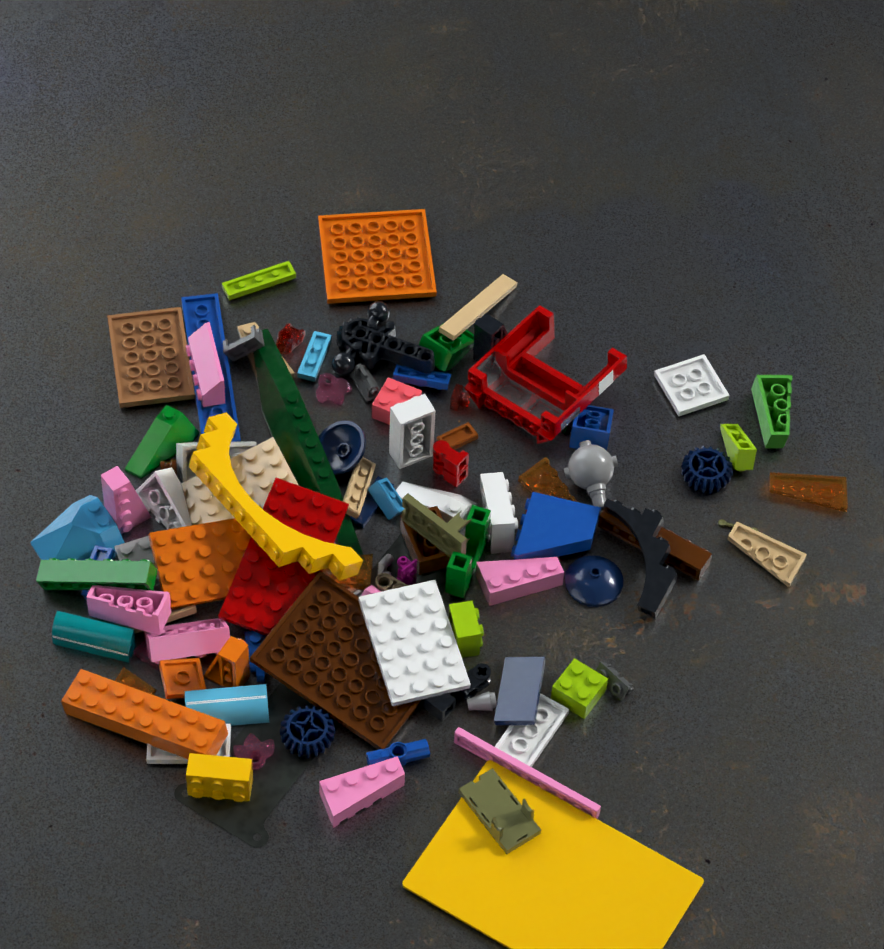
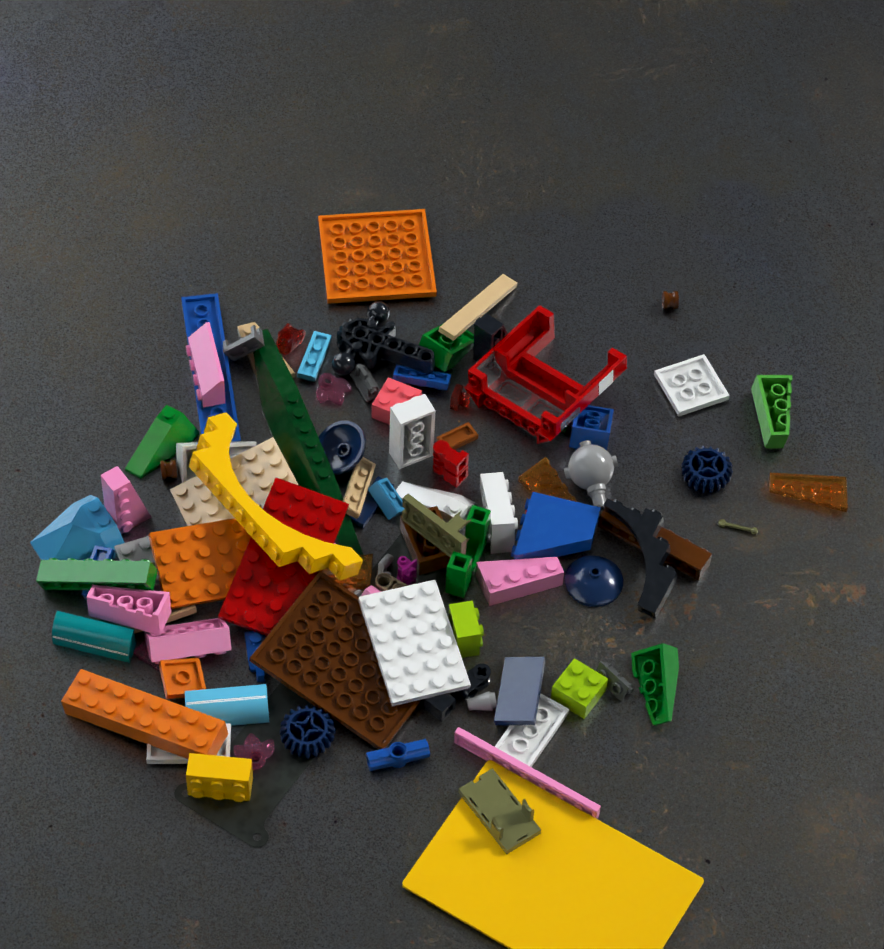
(130, 679): clear orange plate -> none
(150, 357): medium nougat plate -> none
(165, 499): white wedge -> none
(230, 665): orange wedge -> none
(258, 280): lime plate -> none
(359, 788): bright pink wedge -> none
(657, 675): none -> green wedge
(670, 300): none -> reddish brown wheel
(738, 447): lime slope -> none
(771, 554): tan wing -> none

